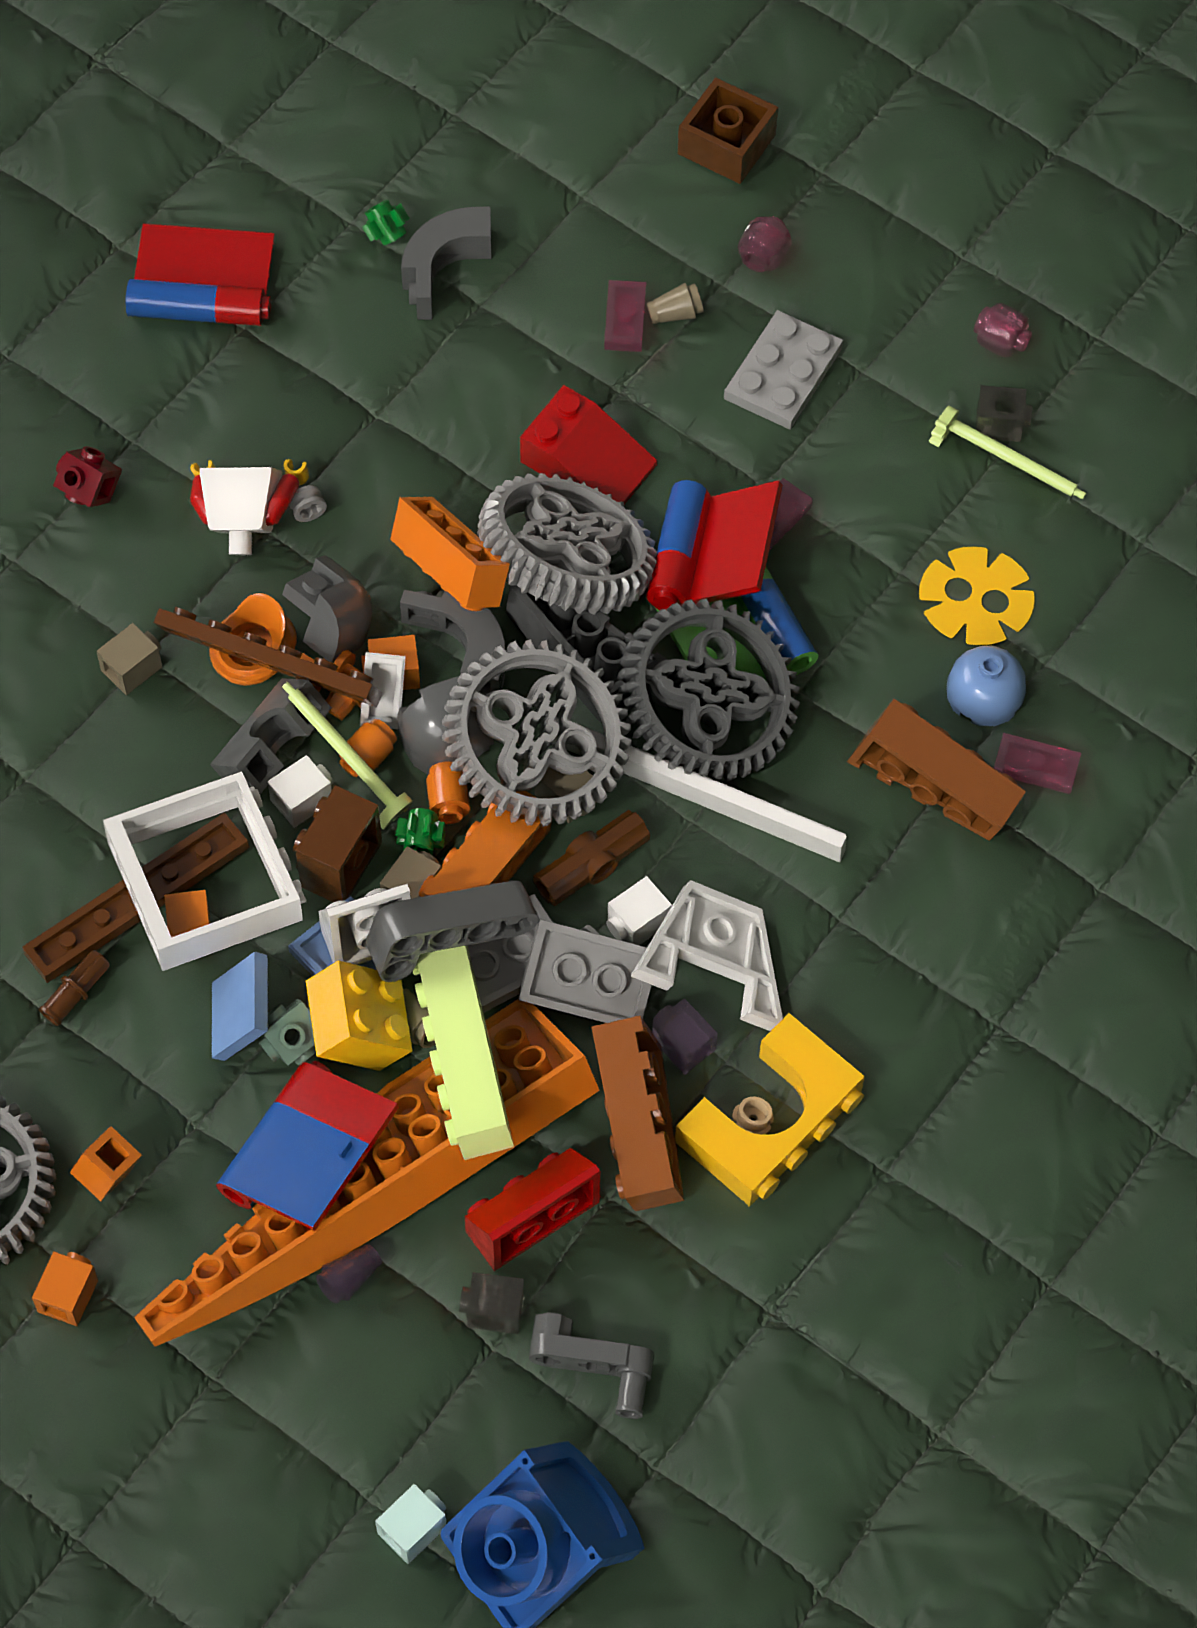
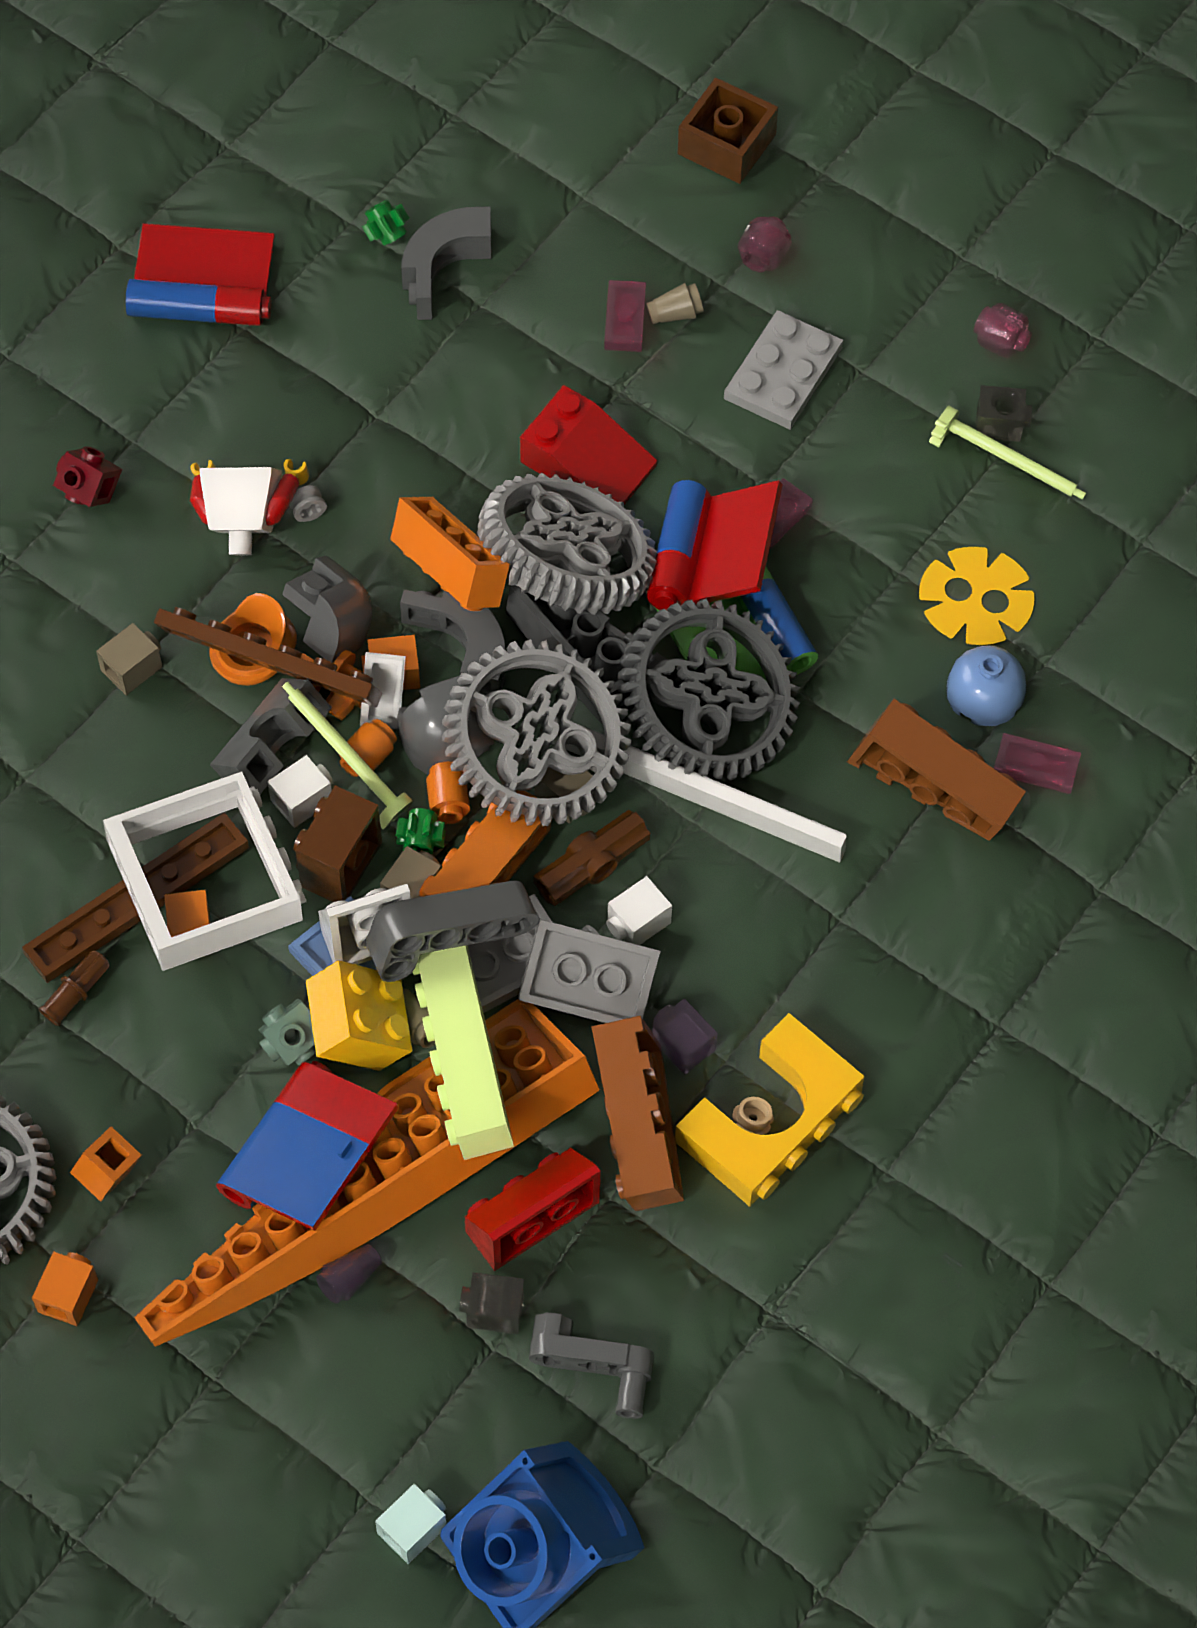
(239, 1006): medium blue tile -> none
(719, 937): white wing -> none

